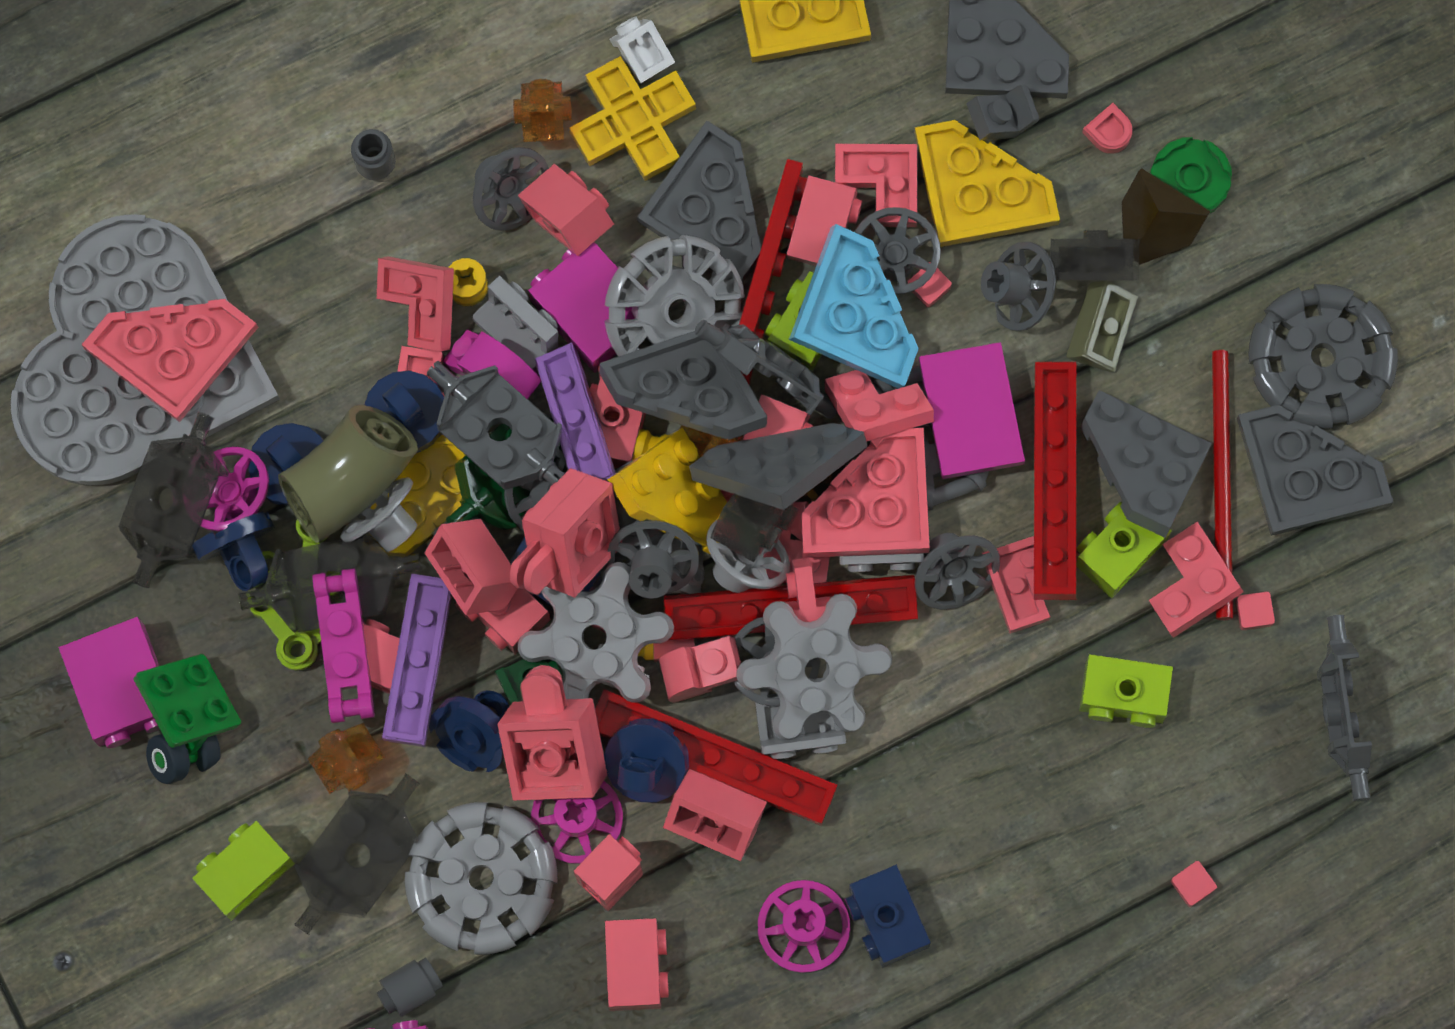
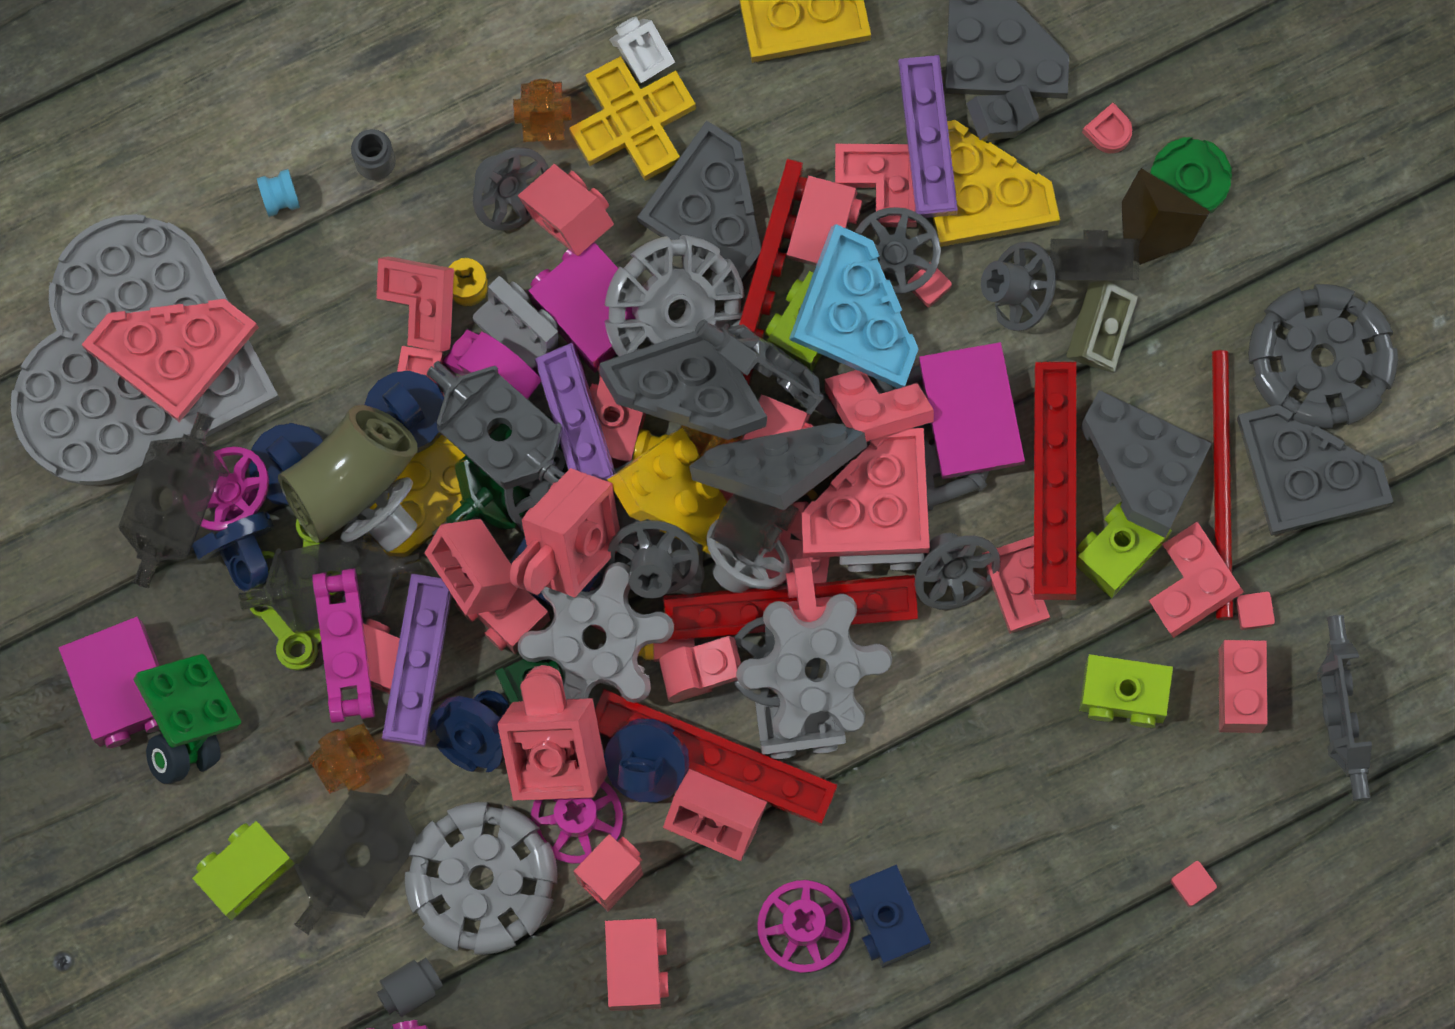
(278, 192): none -> medium azure wheel
(927, 136): none -> medium lavender tile
(1242, 686): none -> coral brick

